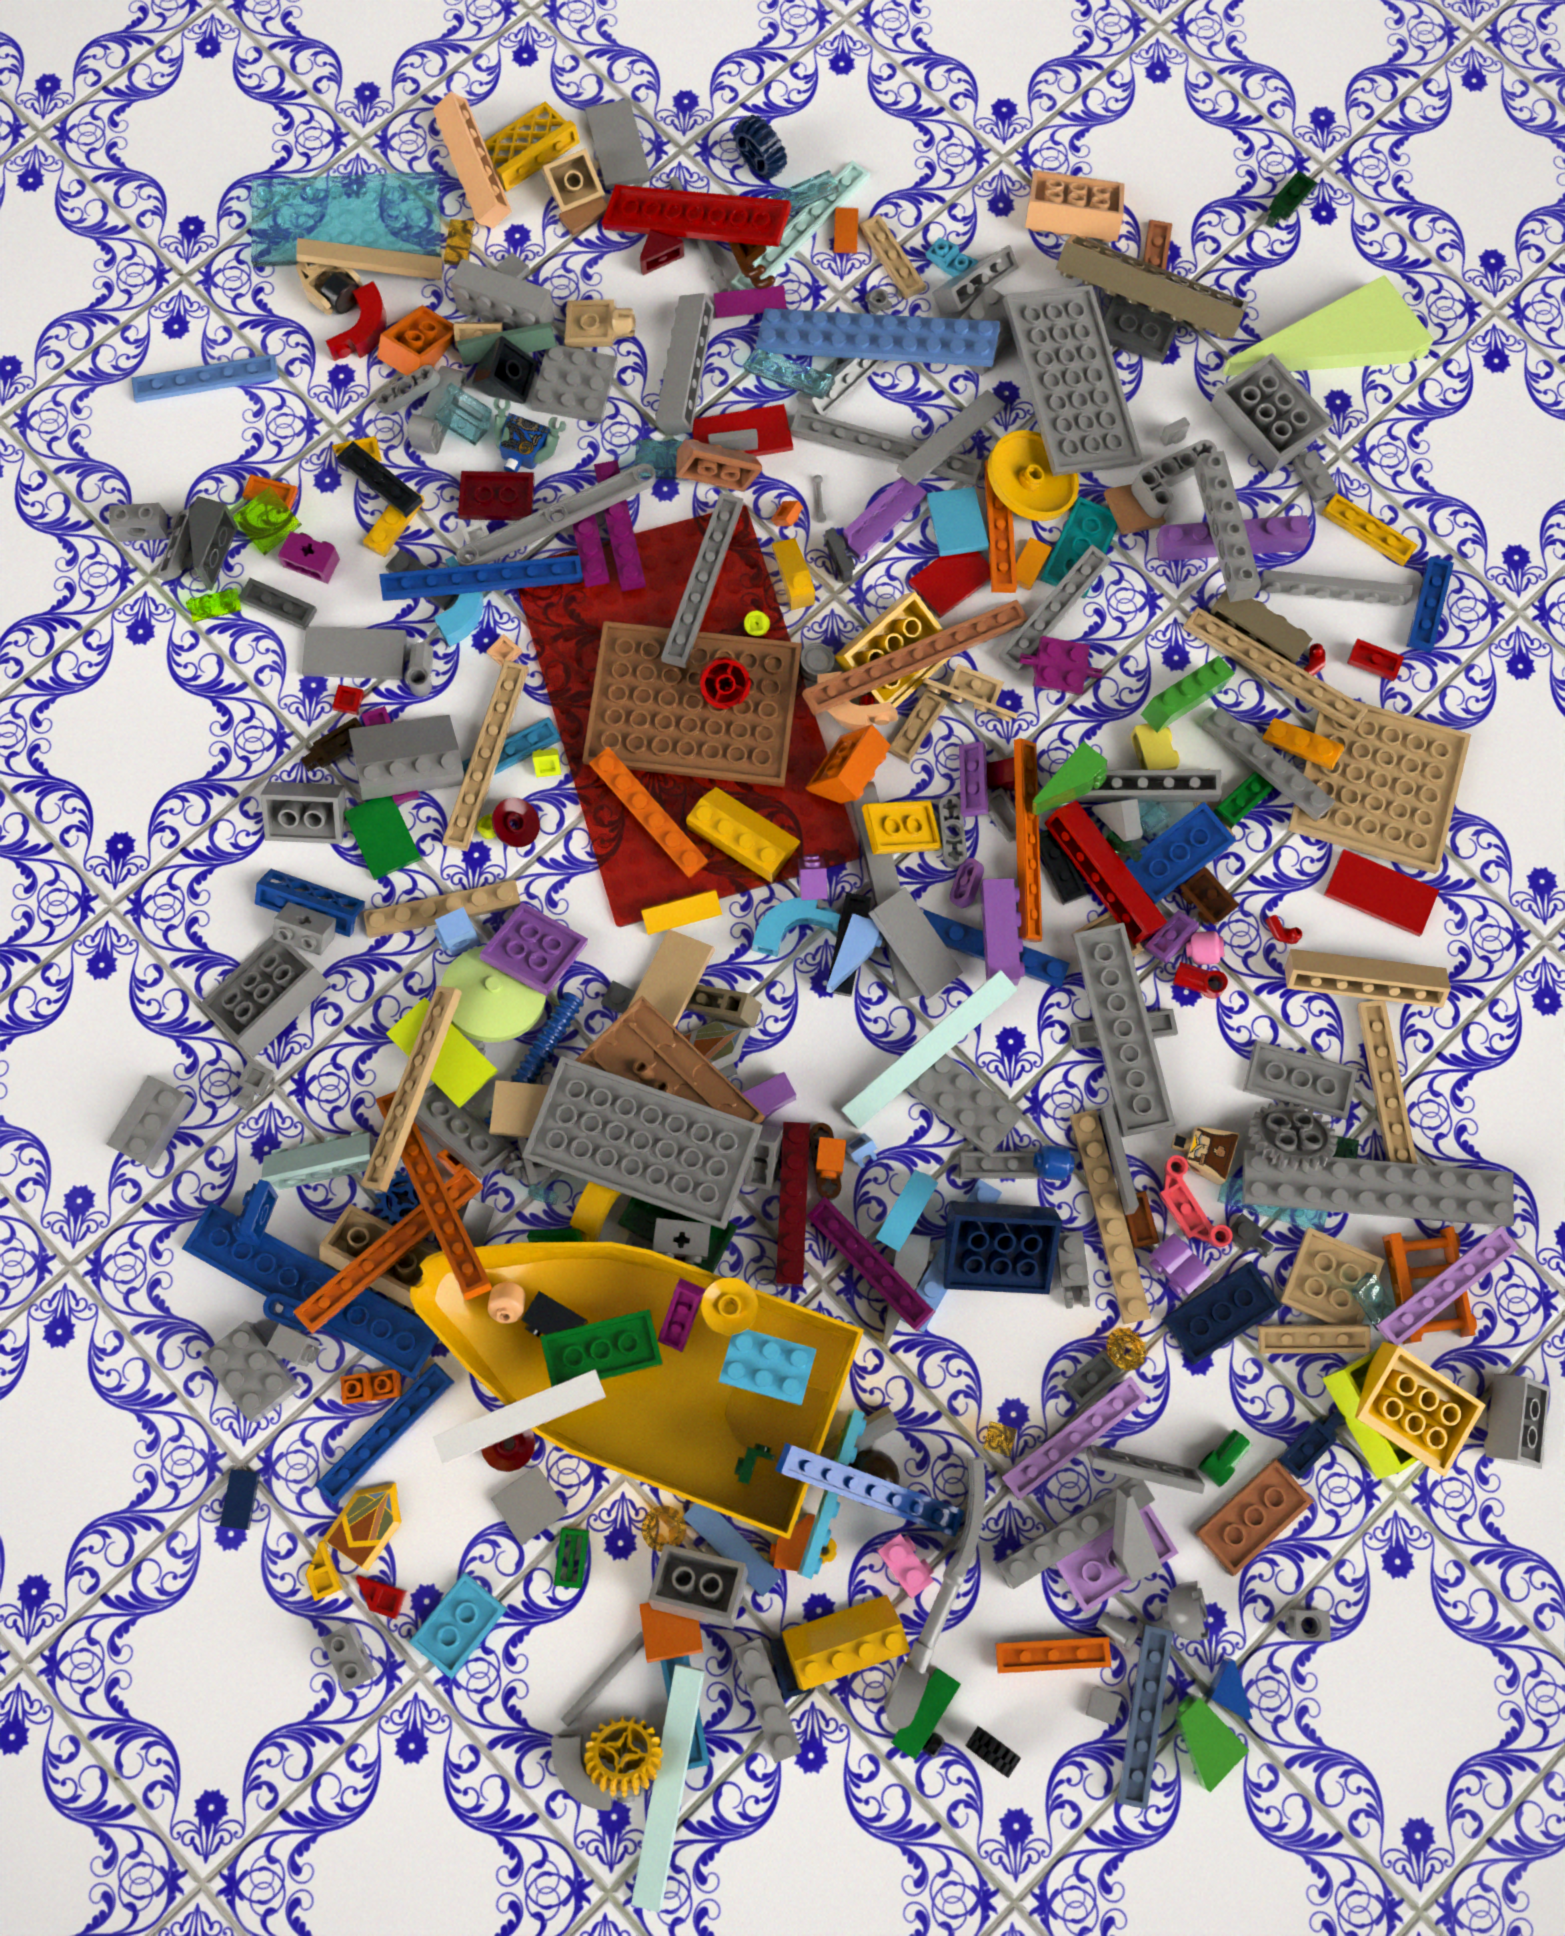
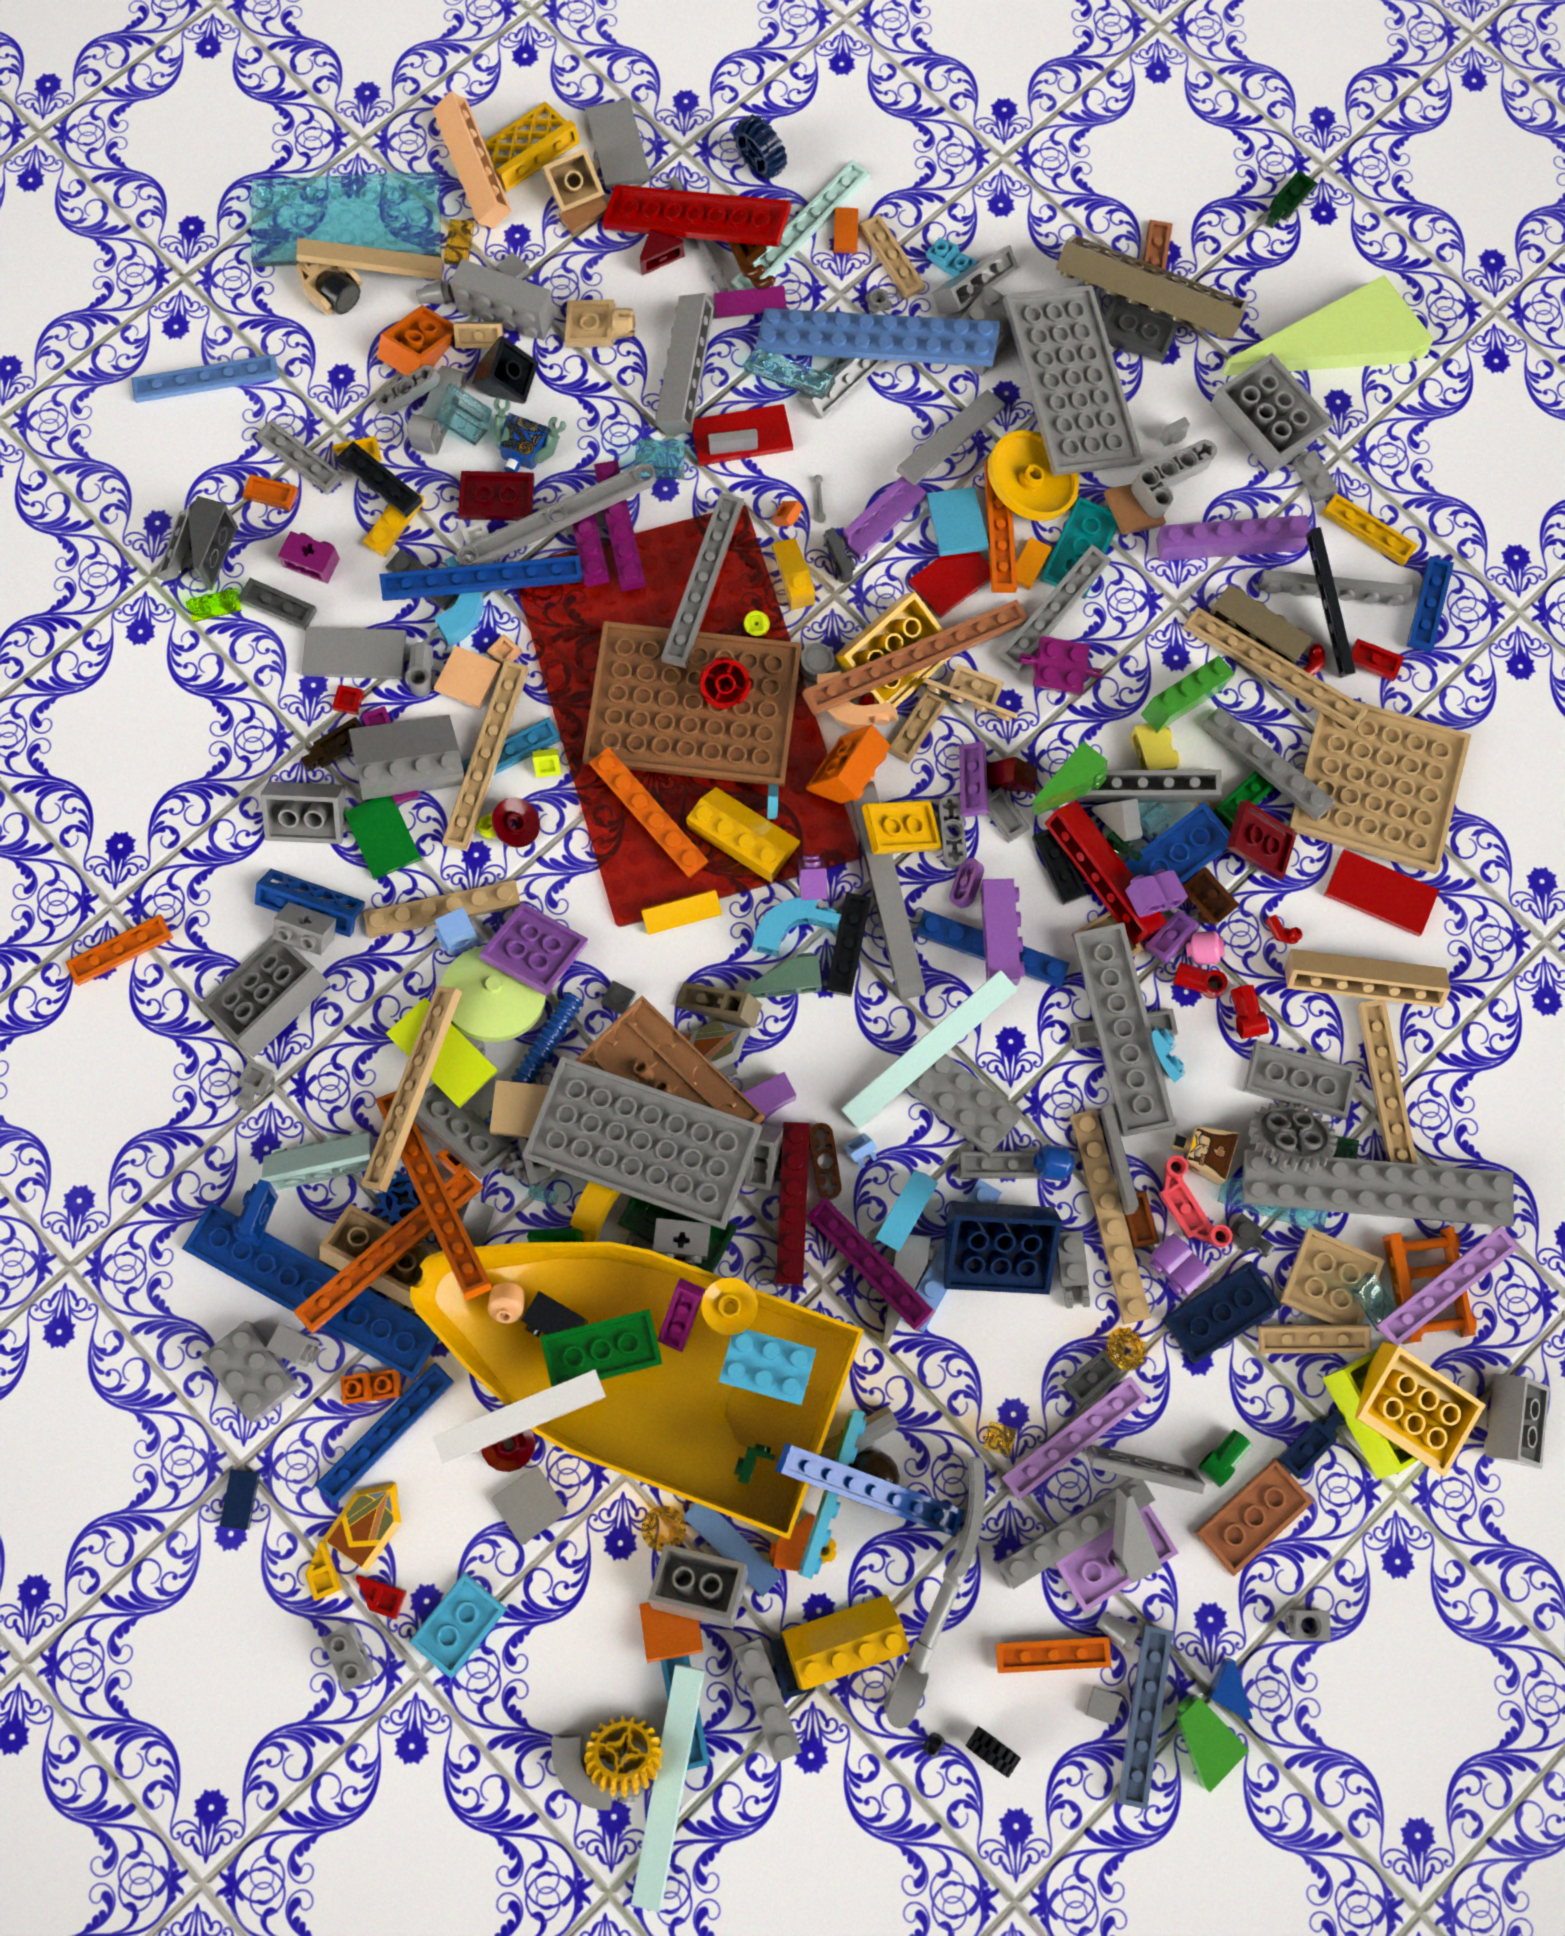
(119, 950): none -> orange tile
(138, 522): light grey brick -> none
(150, 1122): light grey slope -> none
(267, 520): clear neon green tile -> none
(286, 1316): blue plate -> none
(299, 457): none -> light grey tile
(367, 331): red arch -> none
(436, 293): none -> light grey cone
(467, 677): none -> light nougat tile
(527, 339): sand green tile -> none
(574, 383): light grey plate -> none
(584, 1546): green tile -> none
(602, 1681): light grey bar -> none
(674, 974): tan tile -> none
(716, 465): nougat slope -> none
(772, 811): none -> medium azure tile
(793, 977): none -> sand green slope
(809, 191): clear light blue plate -> none
(830, 1157): orange brick -> none
(856, 948): light blue slope -> none
(878, 445): light grey plate -> none
(904, 1564): bright pink brick -> none
(915, 943): light grey tile -> none
(935, 1700): green tile -> none
(1027, 840): orange tile -> none
(1075, 206): light nougat slope -> none
(1156, 892): none -> medium lavender brick
(1163, 1045): none -> medium azure slope
(1187, 1611): light grey cylinder -> none
(1227, 526): light grey brick -> none
(1250, 1018): none -> red piece
(1261, 840): none -> dark red plate
(1303, 743): light orange plate -> none
(1330, 602): none -> black tile

